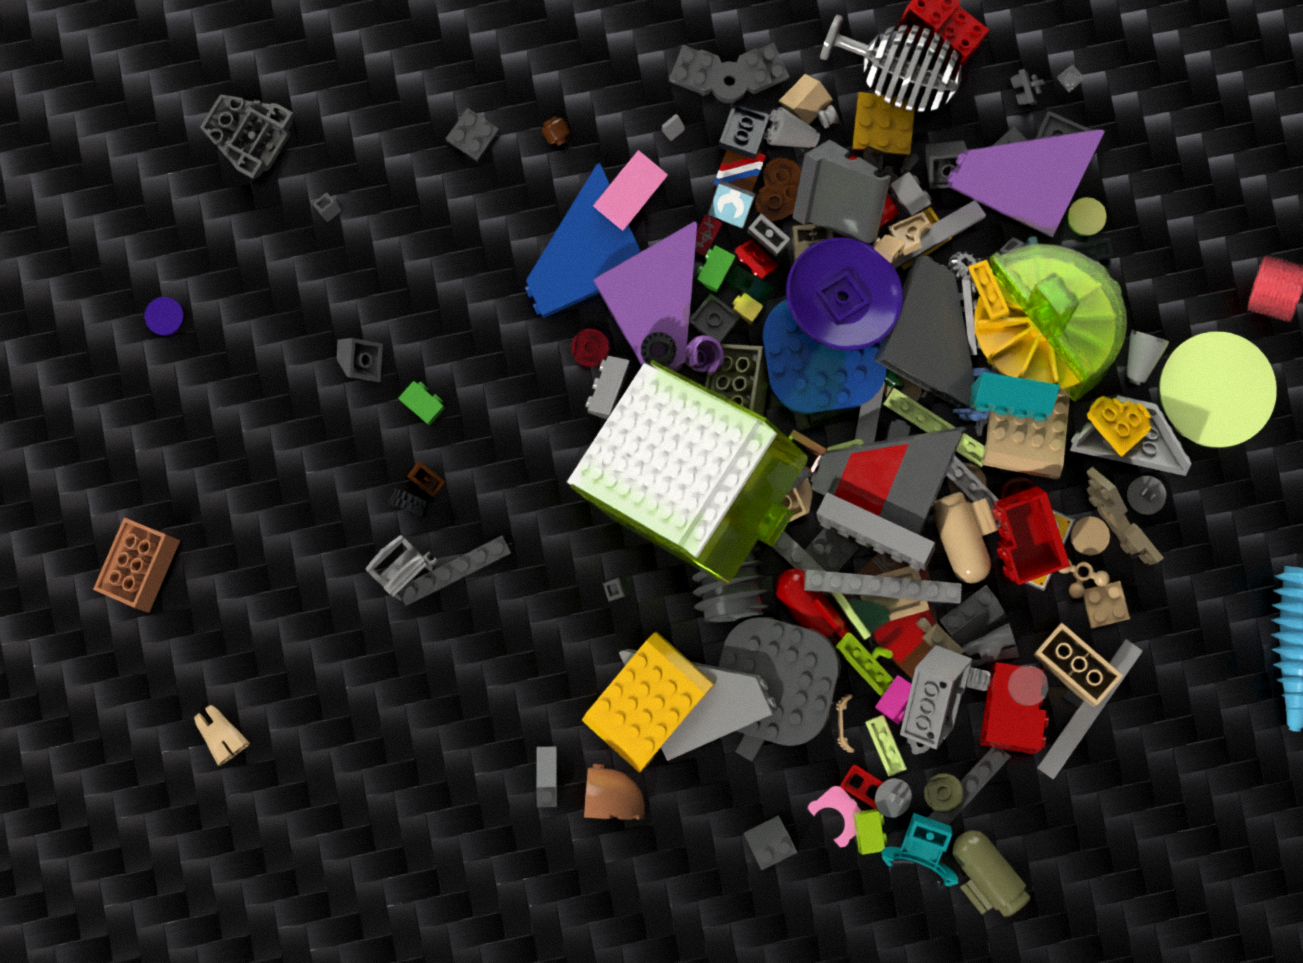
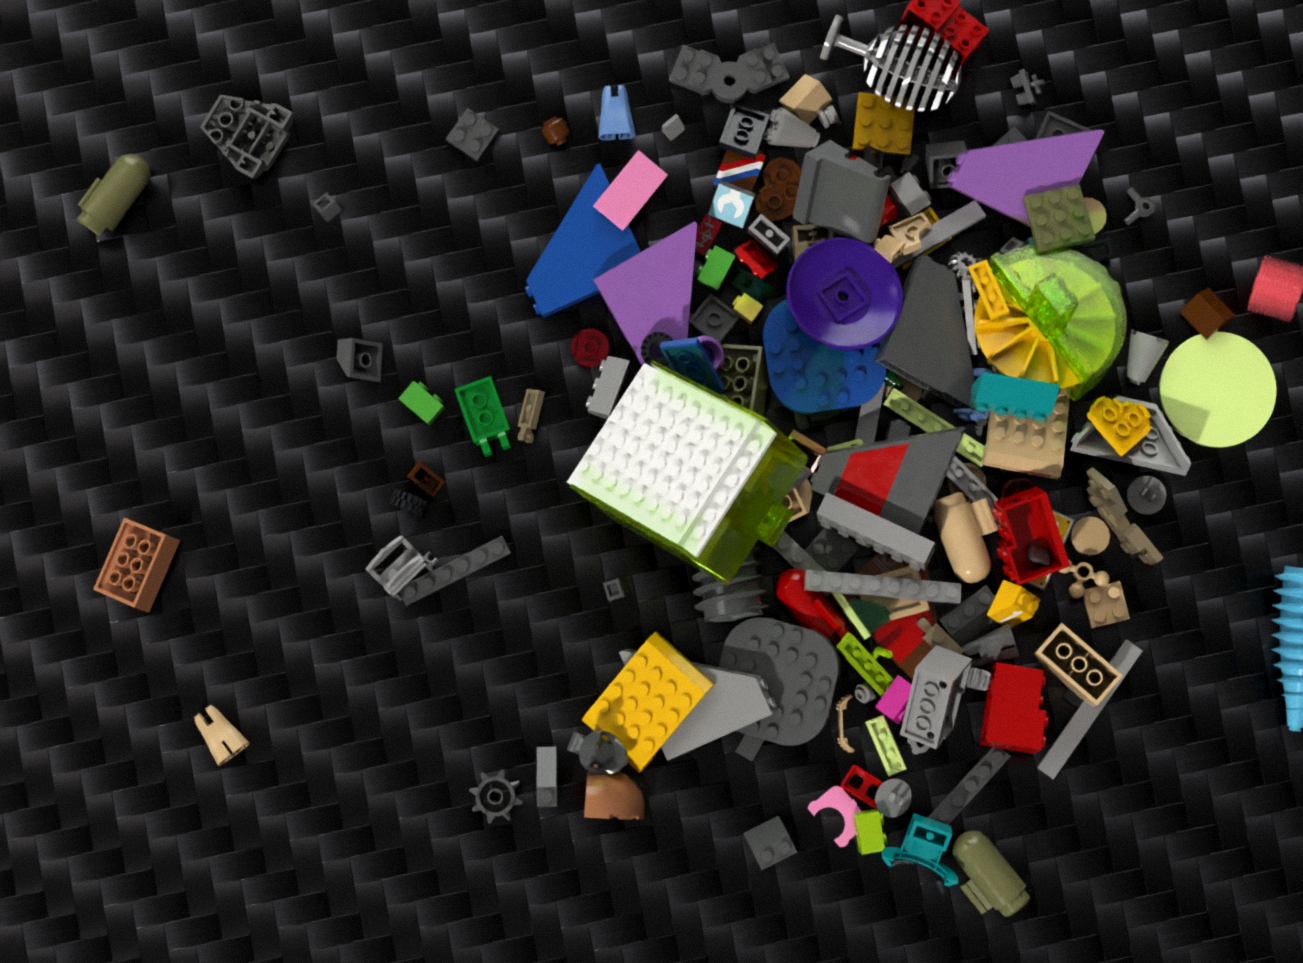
(113, 196): none -> olive piece
(164, 316): dark purple tile -> none
(483, 414): none -> green tile
(493, 807): none -> dark grey brick
(530, 414): none -> dark tan plate
(593, 749): none -> dark grey piece
(615, 115): none -> medium blue piece
(691, 361): none -> blue tile
(864, 692): none -> light grey plate
(944, 793): olive tile -> none
(1013, 604): none -> yellow slope
(1028, 685): clear tile -> none
(1038, 554): none -> dark grey slope
(1058, 218): none -> olive plate
(1070, 78): clear plate -> none
(1143, 206): none -> dark grey piece
(1207, 313): none -> reddish brown slope

